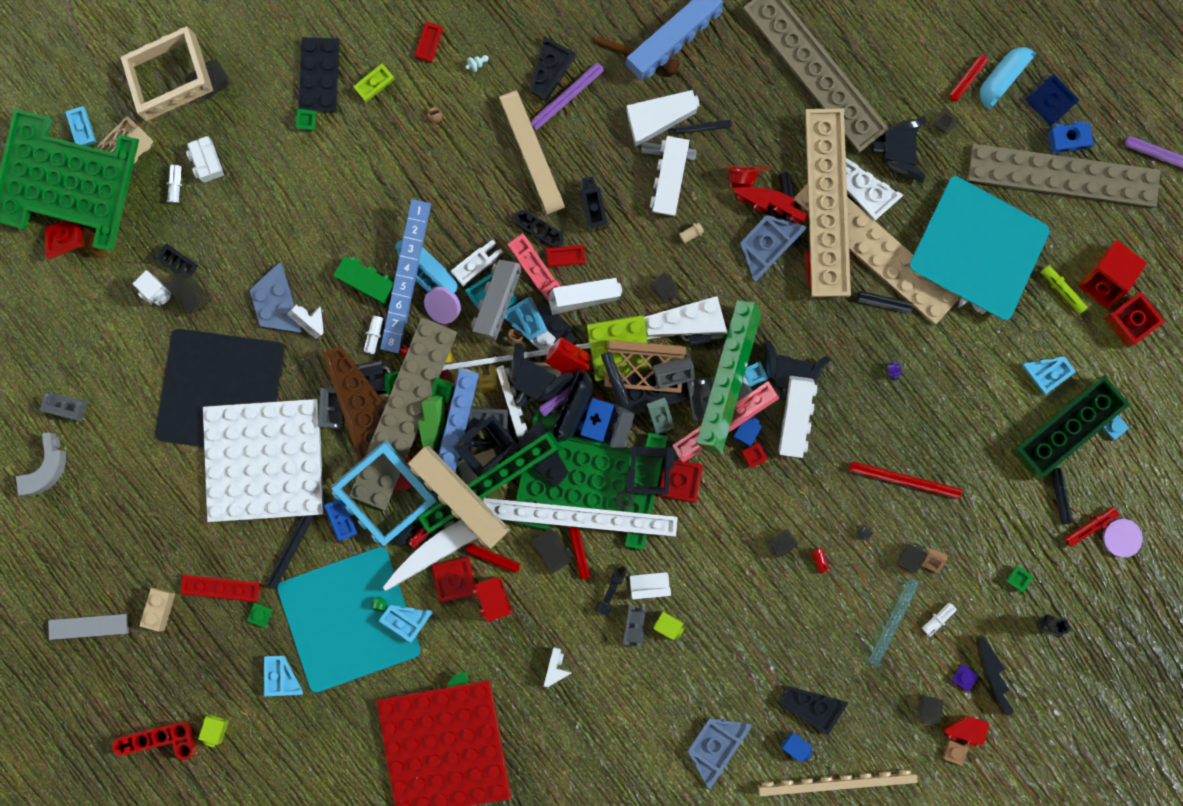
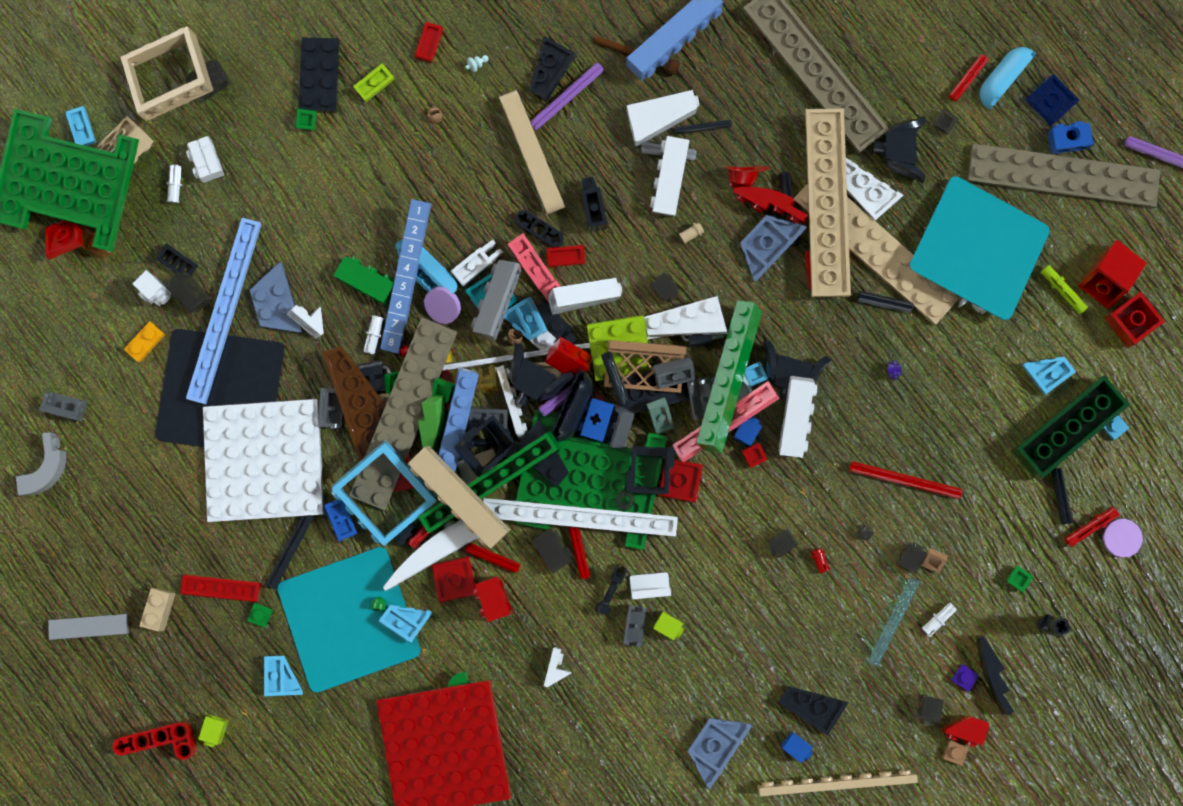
(144, 342): none -> light orange plate
(223, 311): none -> light blue plate

